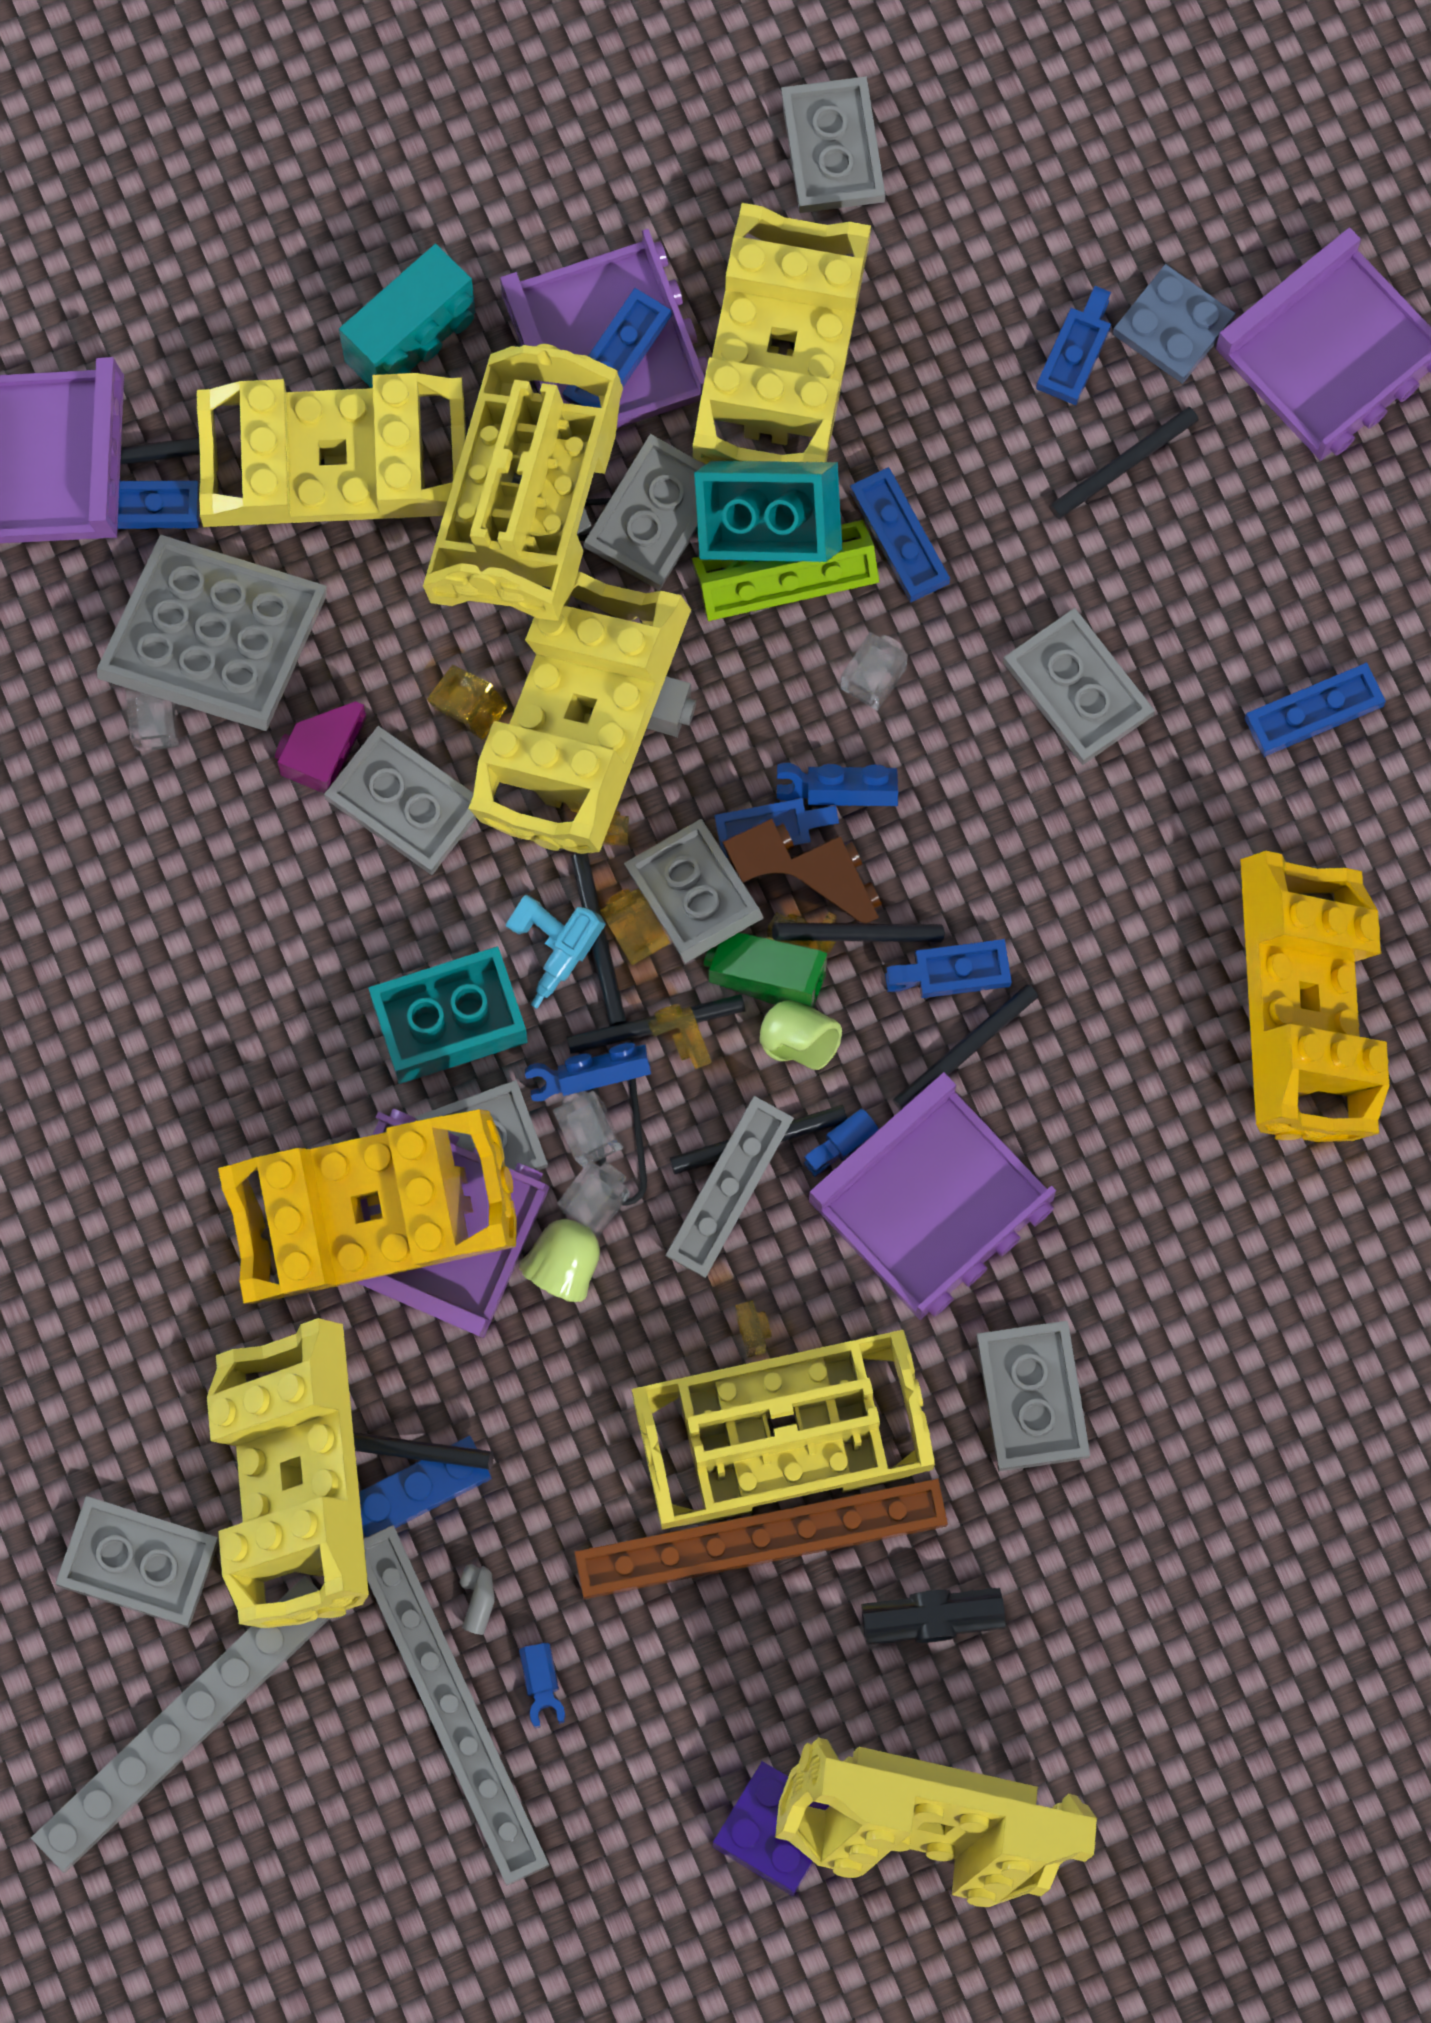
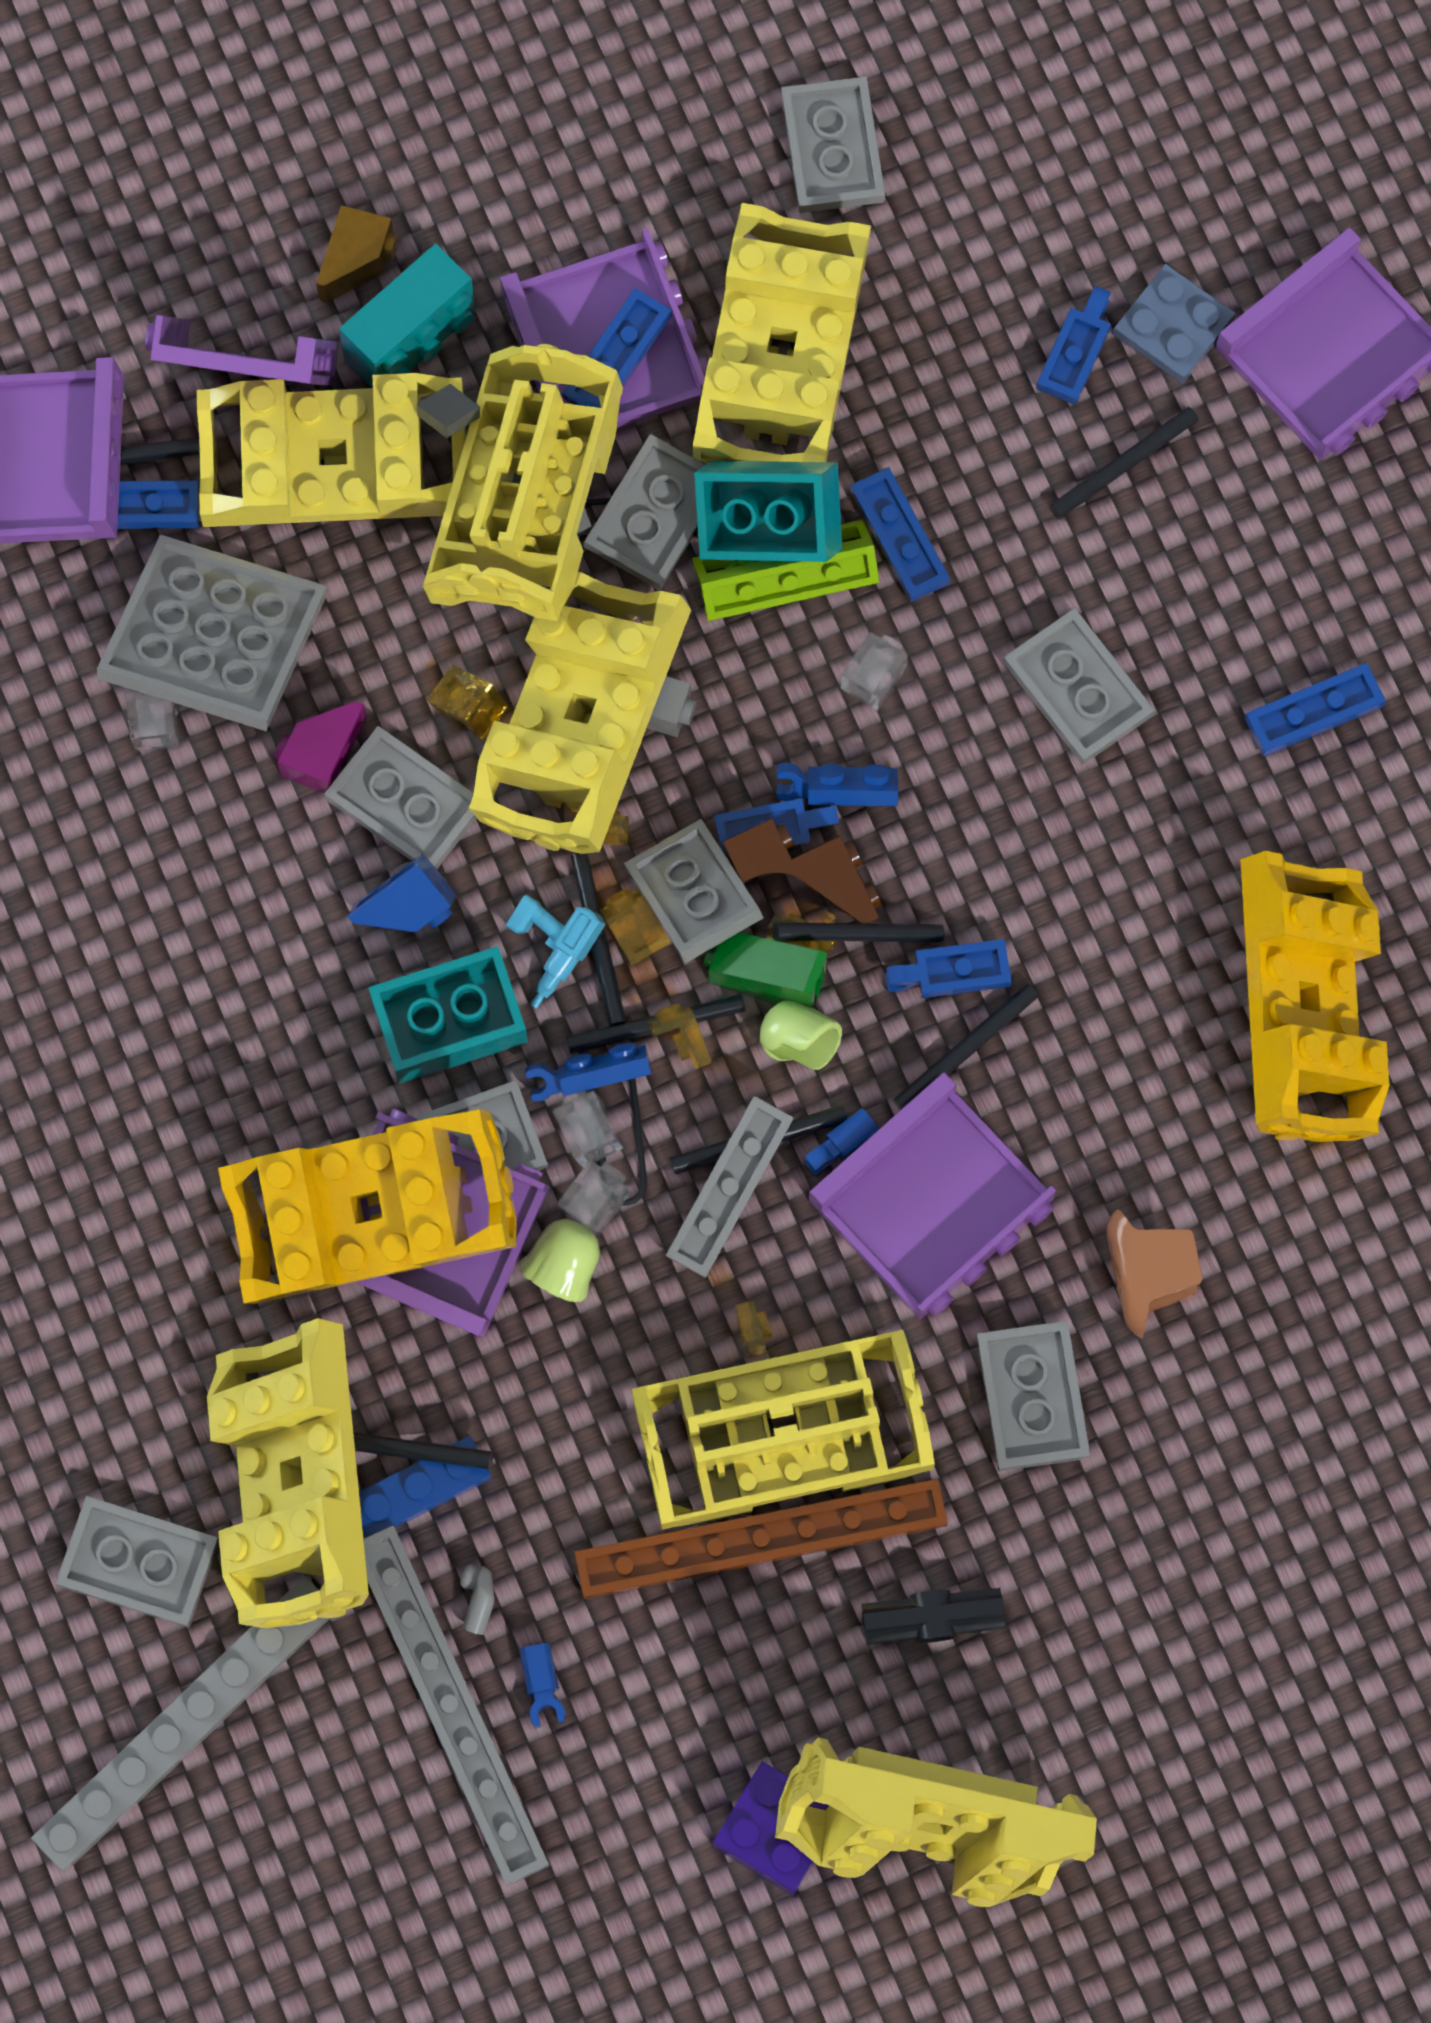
(313, 361): none -> medium lavender panel
(355, 252): none -> pearl gold slope
(407, 899): none -> blue slope
(448, 410): none -> dark grey tile
(1151, 1268): none -> nougat piece

